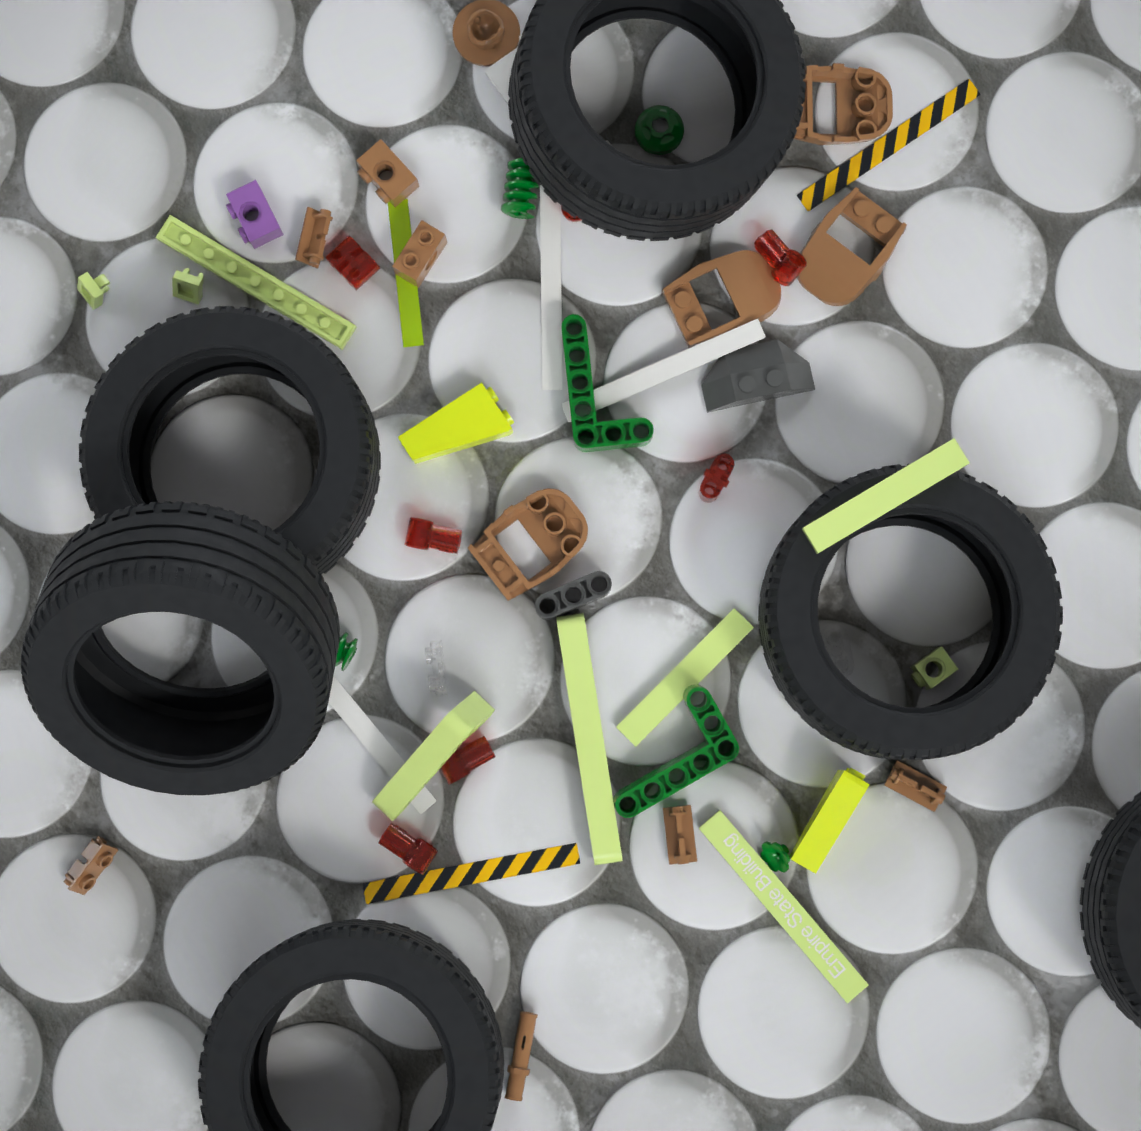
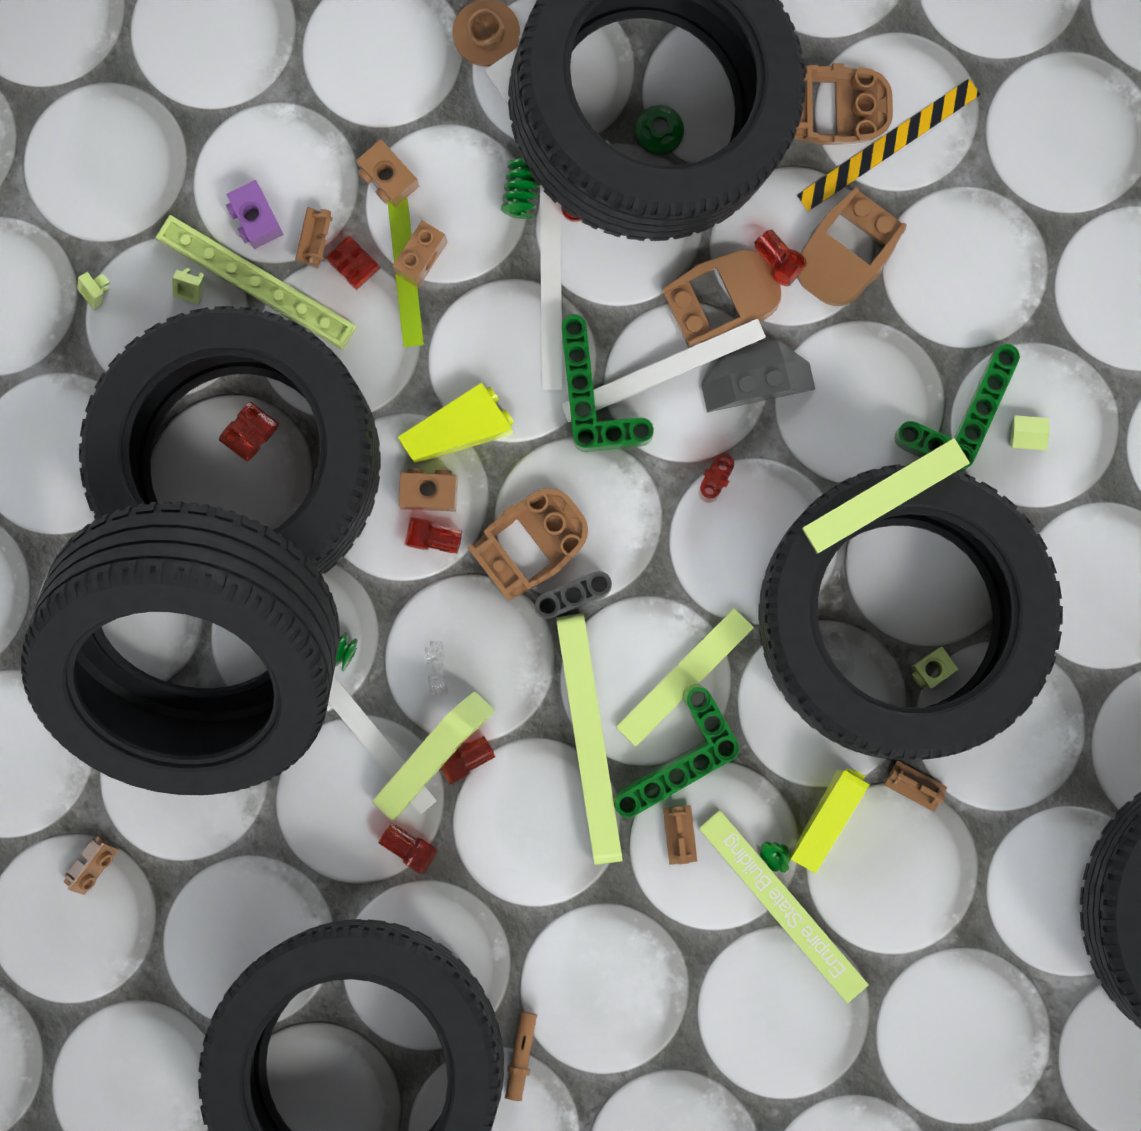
(248, 431): none -> clear red piece
(442, 500): none -> medium nougat brick
(471, 873): sticker -> none
(971, 418): none -> green beam
(1029, 433): none -> yellowish green piece

